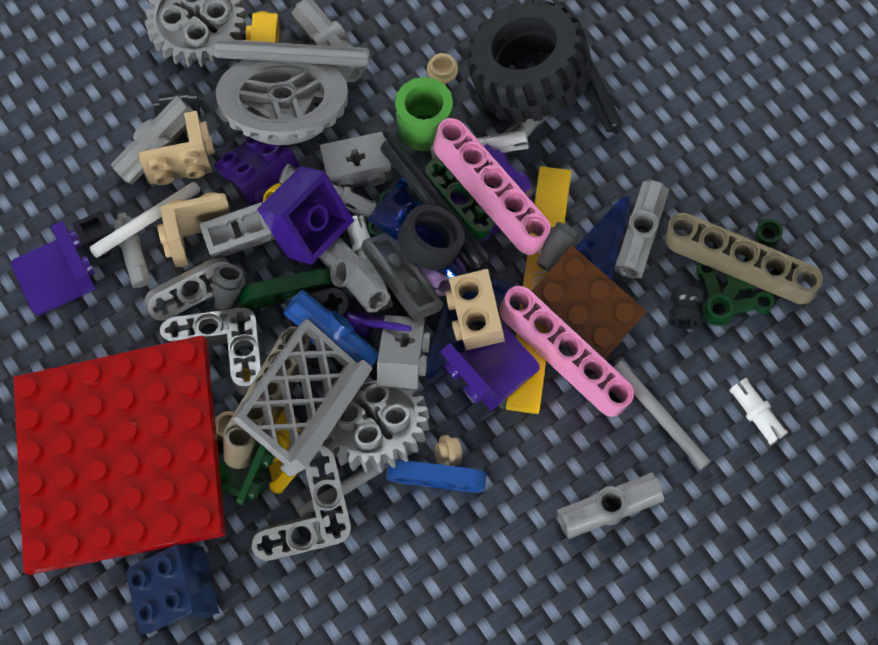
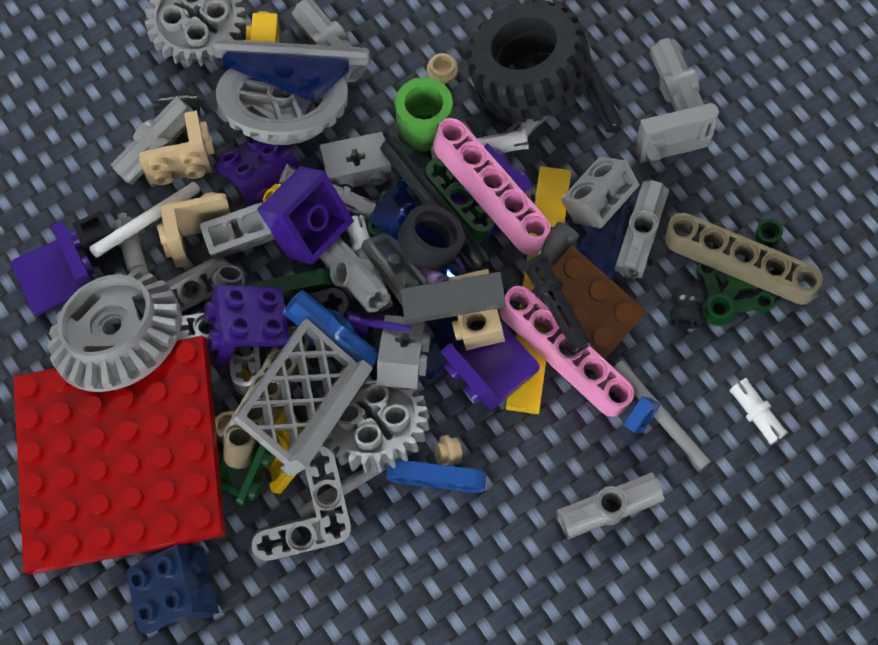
(130, 351): none -> light grey gear
(245, 319): none -> dark purple bracket
(295, 74): none -> clear blue wing
(453, 298): none -> dark grey tile
(545, 290): none -> black pin
(600, 192): none -> light grey brick
(642, 414): none -> blue tile
(676, 132): none -> light grey container
(677, 81): none -> light grey piece

